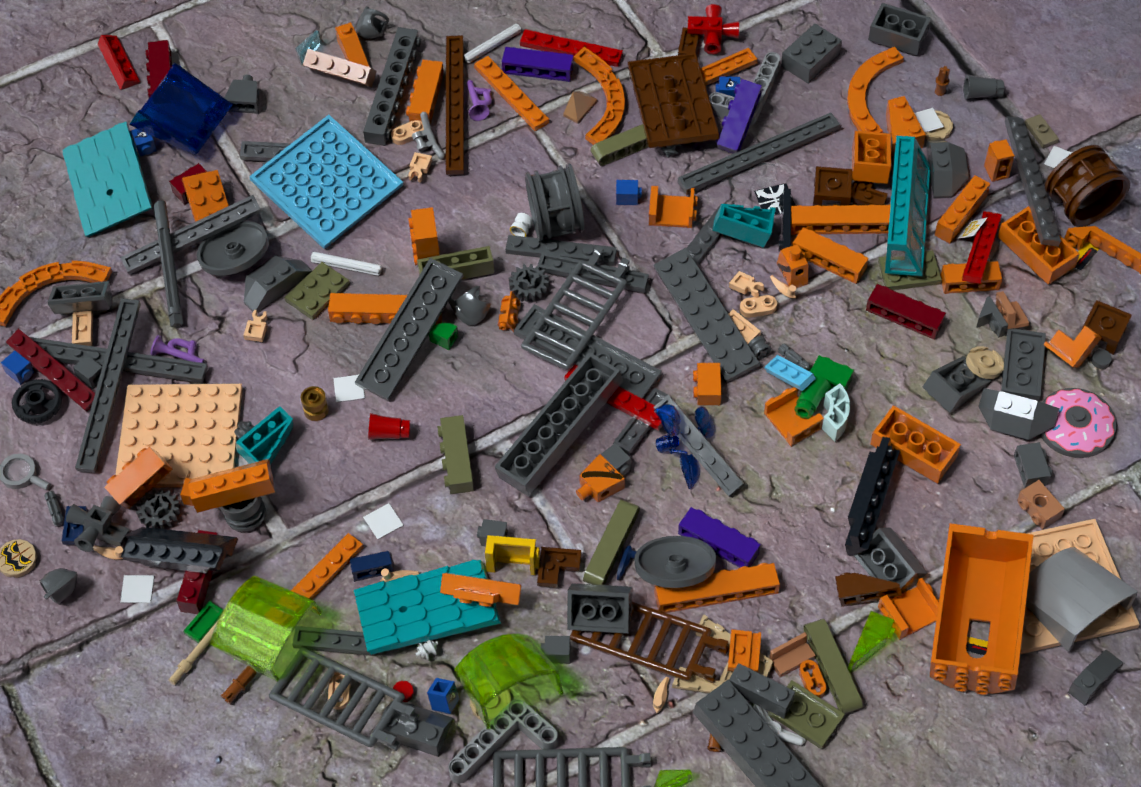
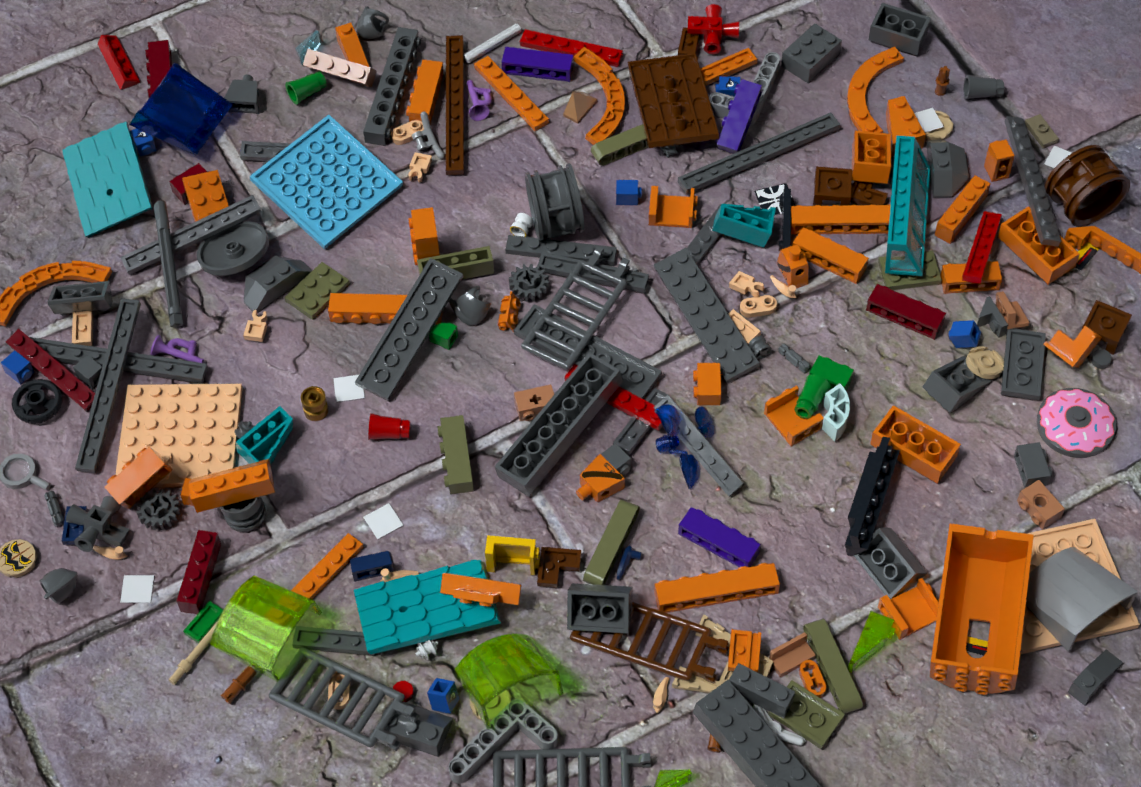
(178, 549): black slope -> none
(305, 87): none -> green plant
(346, 263): white axle -> none
(492, 528): dark grey brick -> none
(532, 401): none -> nougat brick
(557, 649): dark grey brick -> none
(675, 561): dark grey dish -> none
(789, 372): medium azure plate -> none
(860, 588): reddish brown slope -> none
(964, 334): none -> blue brick
(970, 228): white sticker -> none
(1016, 414): dark grey wedge -> none

